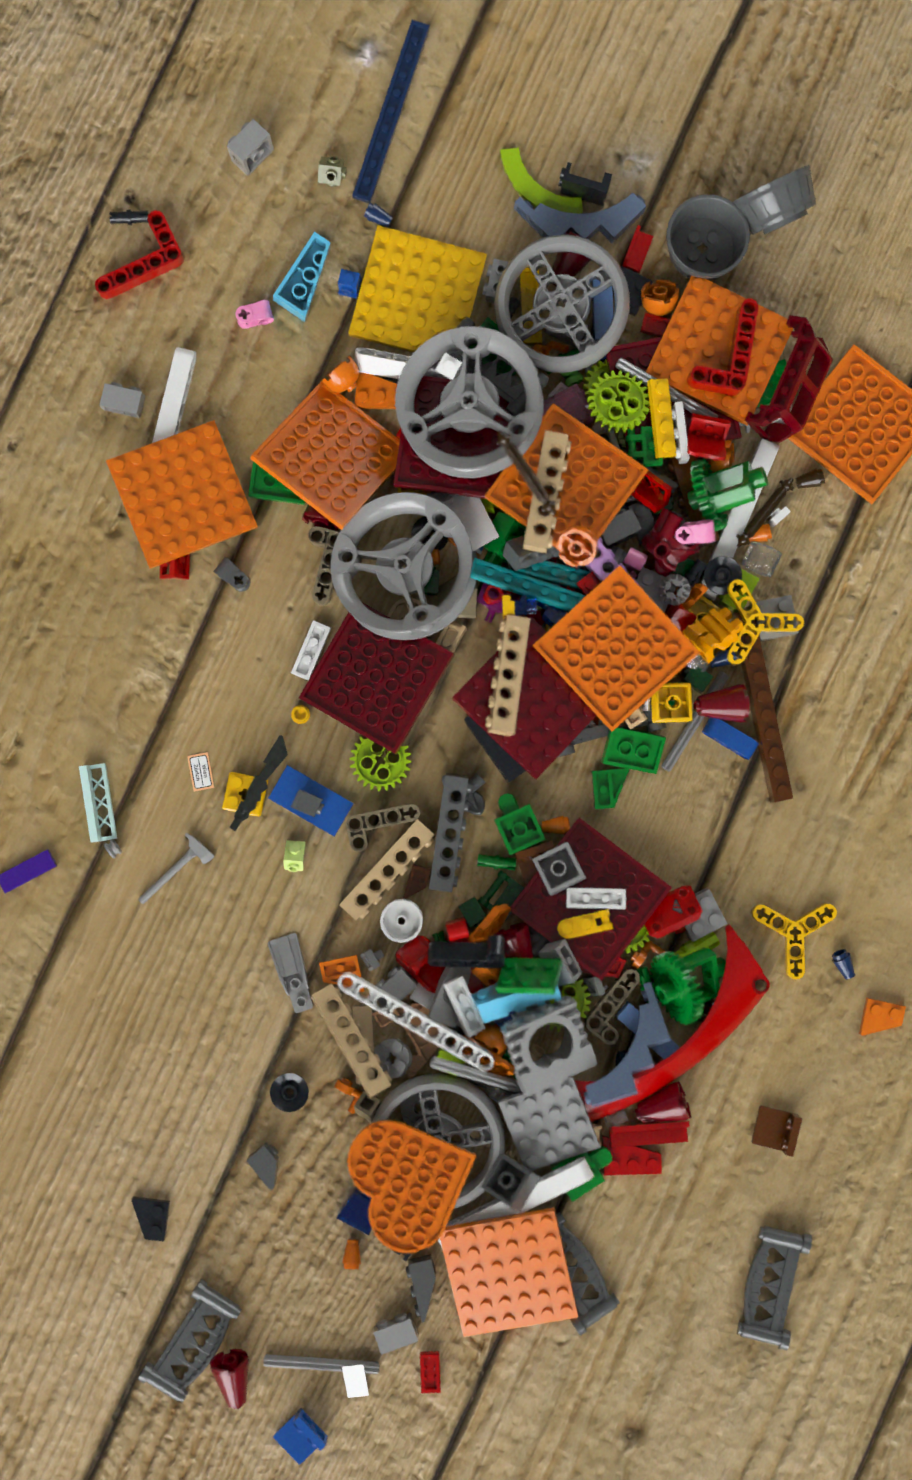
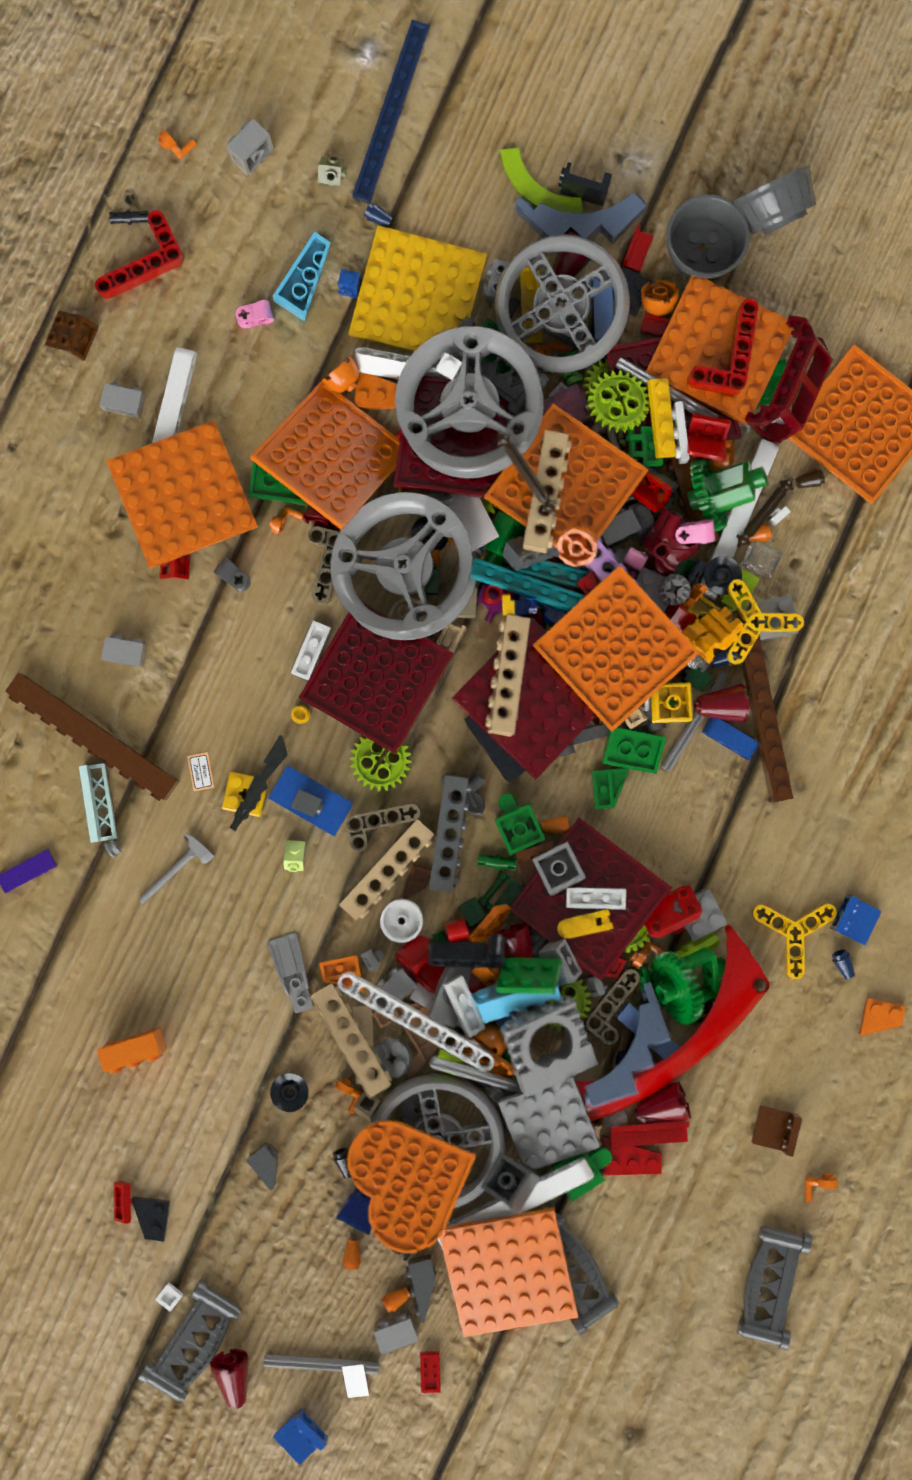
(72, 334): none -> reddish brown bracket
(91, 736): none -> reddish brown brick
(122, 1202): none -> red plate
(124, 651): none -> light grey brick
(132, 1051): none -> orange brick
(167, 141): none -> orange plate
(169, 1297): none -> white plate
(277, 523): none -> orange plate
(341, 1160): none -> black cone
(395, 1299): none -> orange cone
(827, 1181): none -> orange plate
(855, 919): none -> blue bracket

